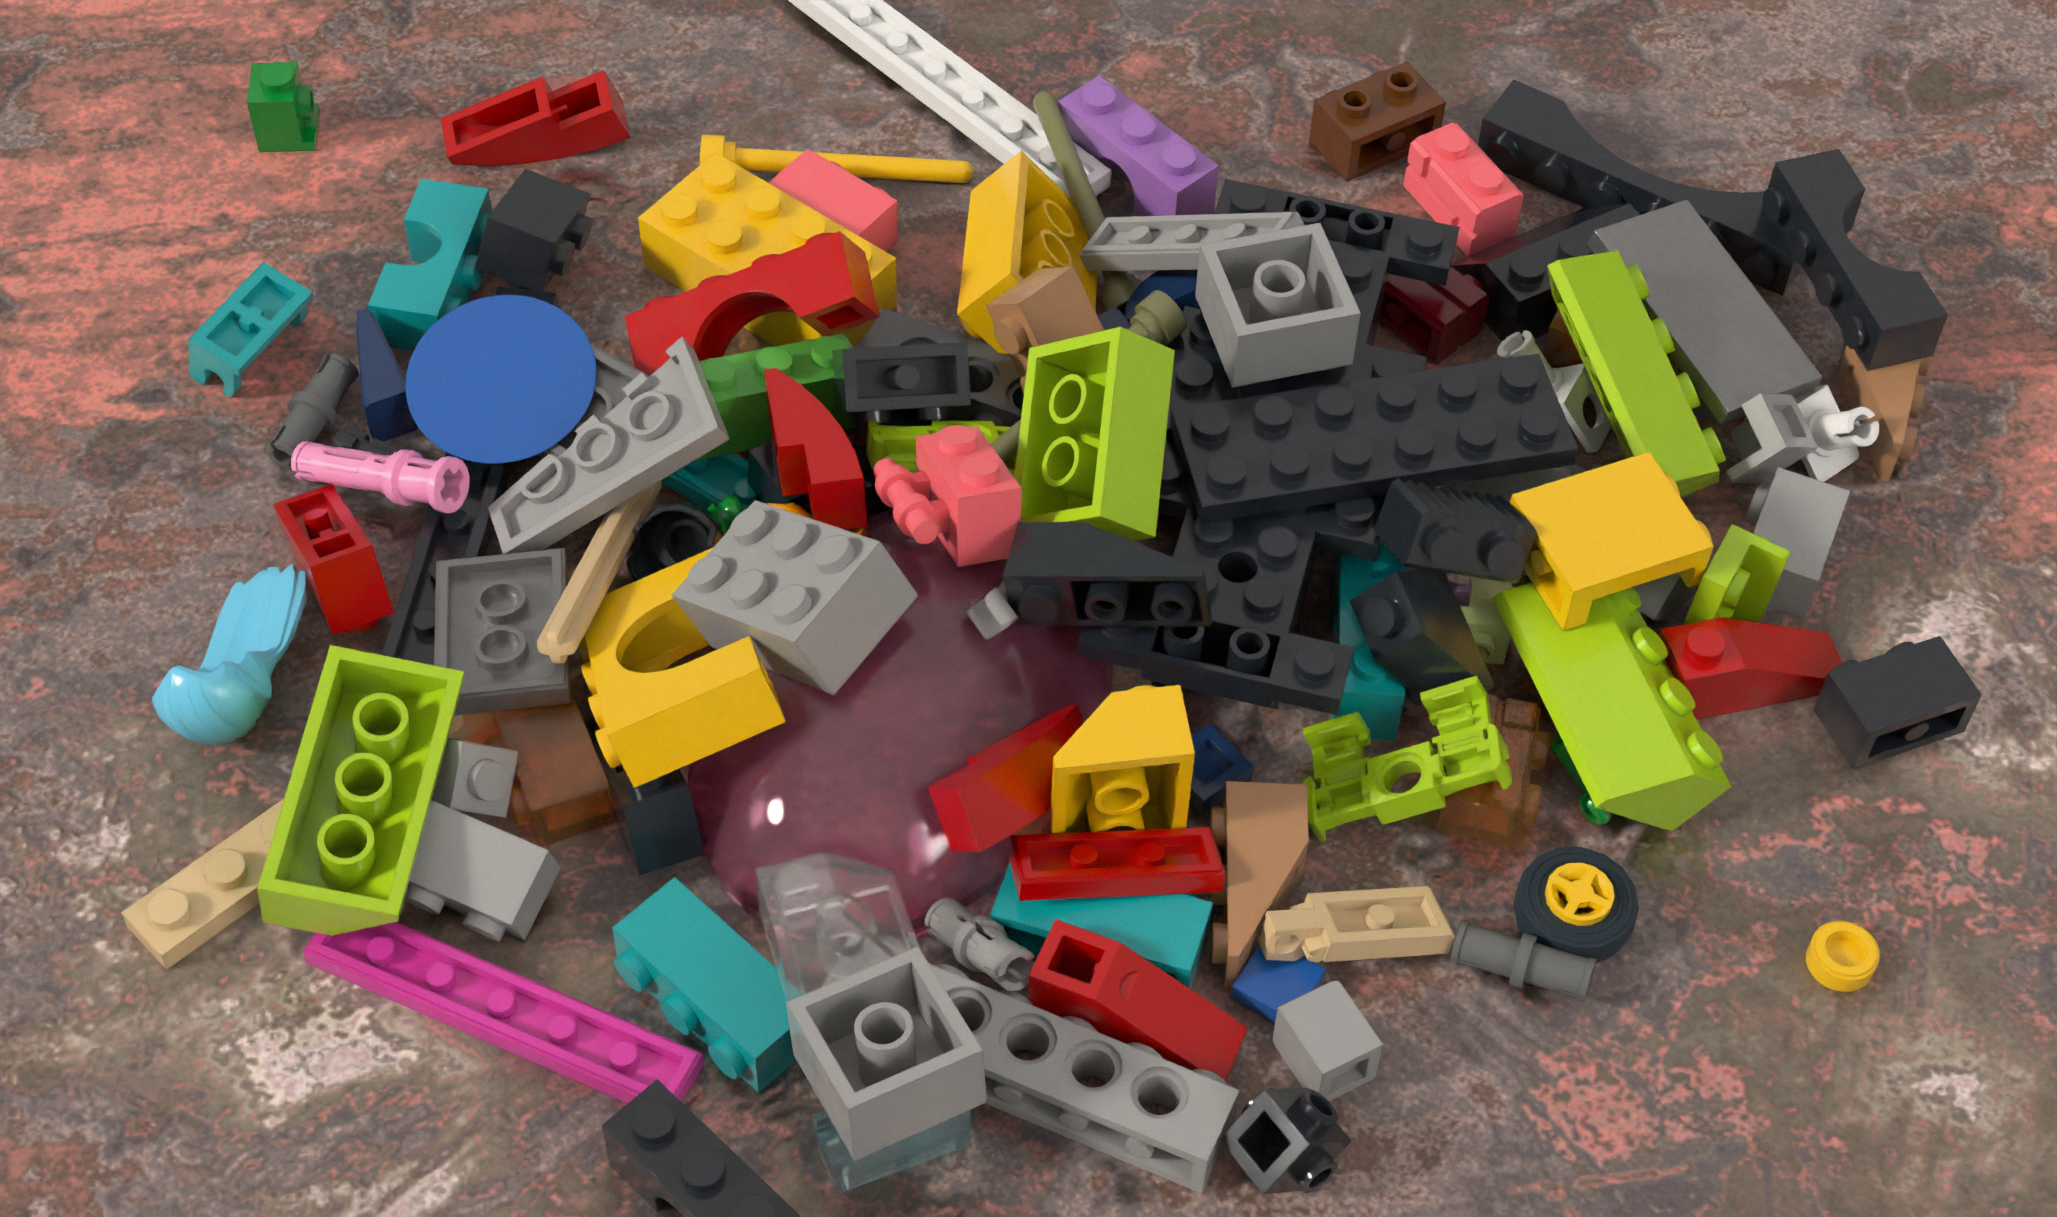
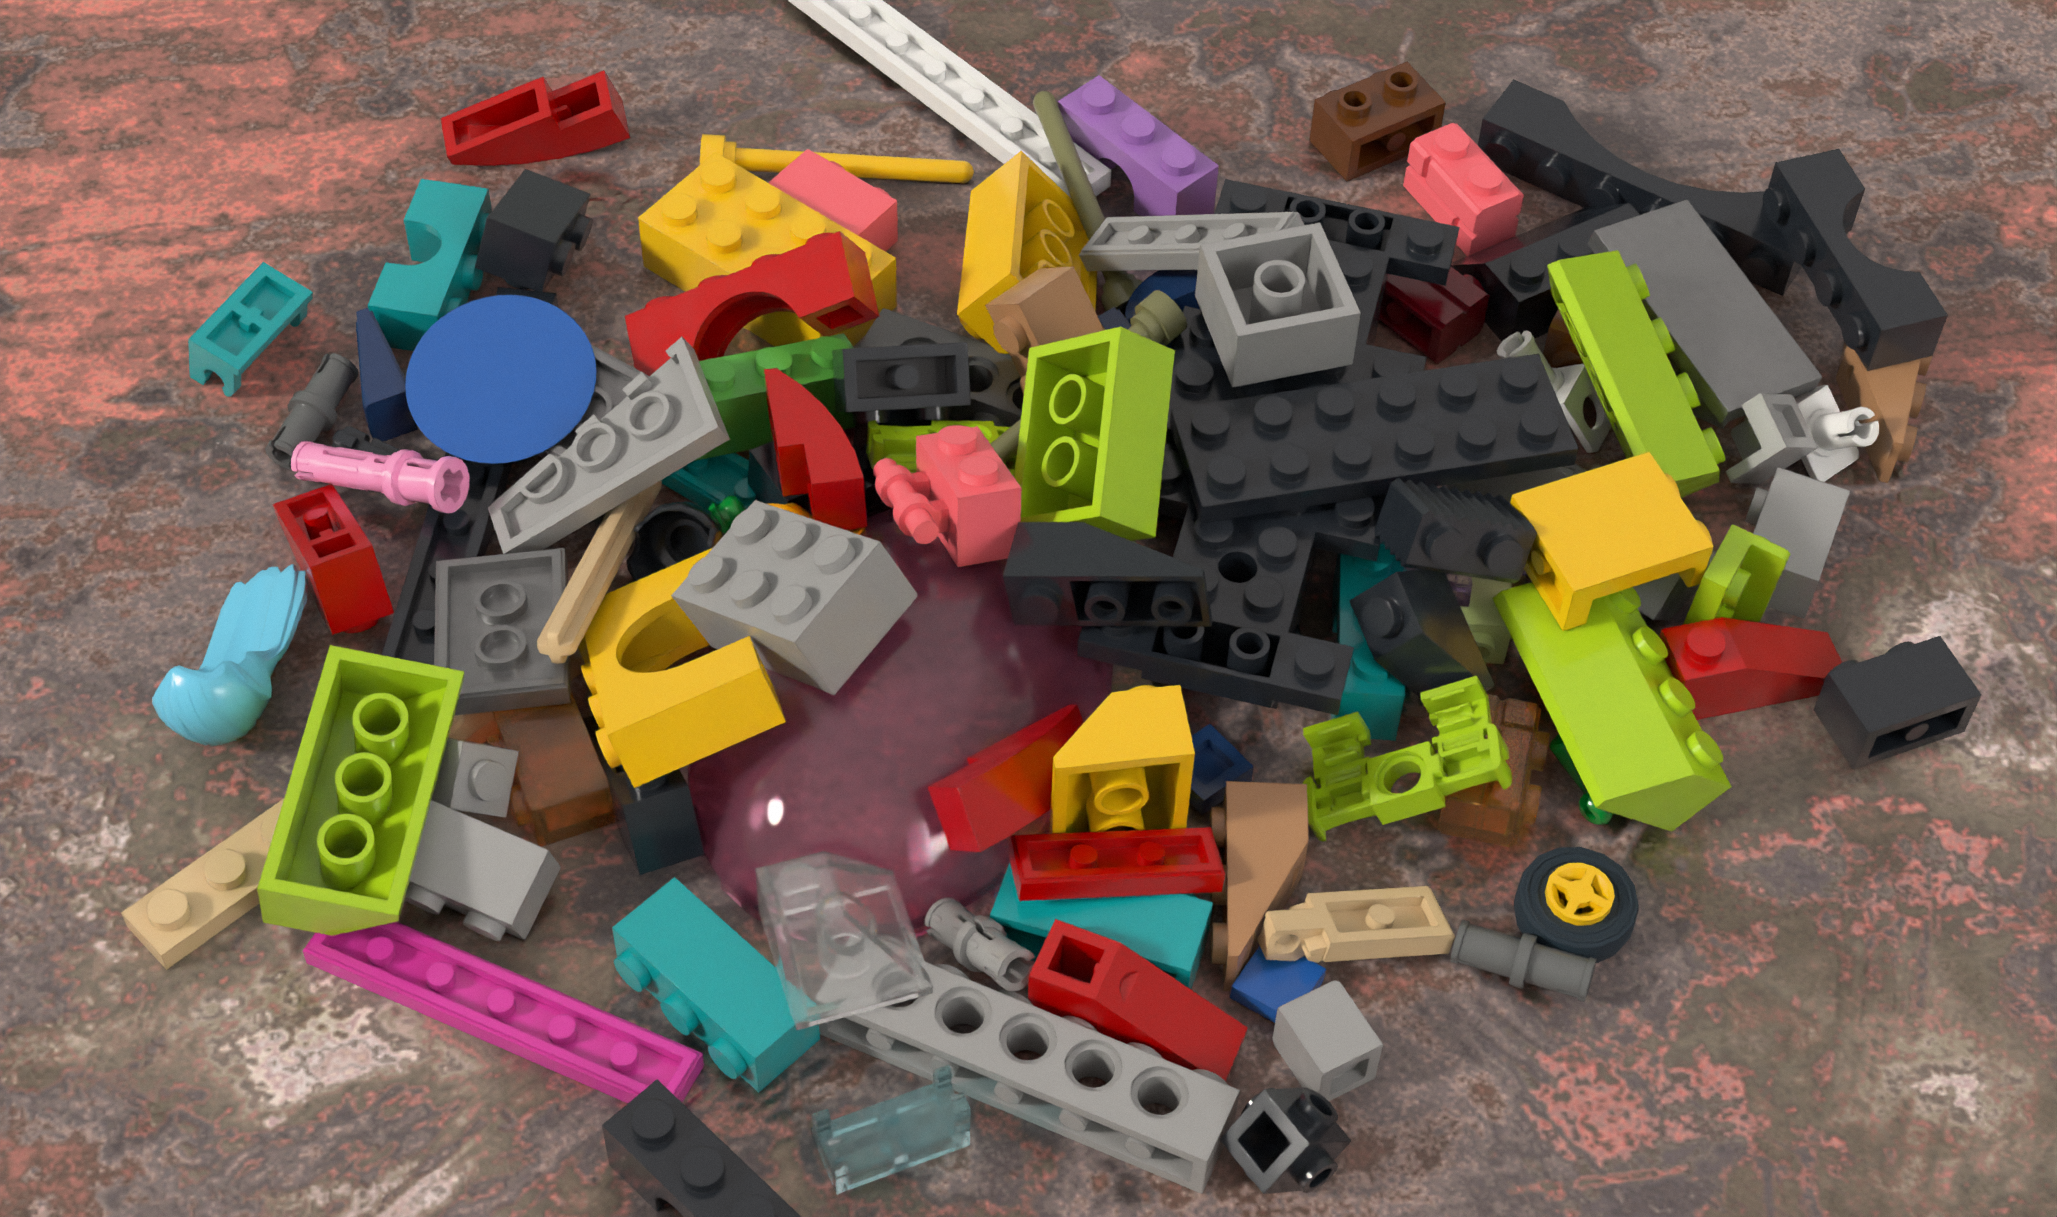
(282, 108): green brick -> none
(887, 1052): light grey brick -> none
(992, 613): light grey hand -> none
(1842, 956): yellow tile -> none

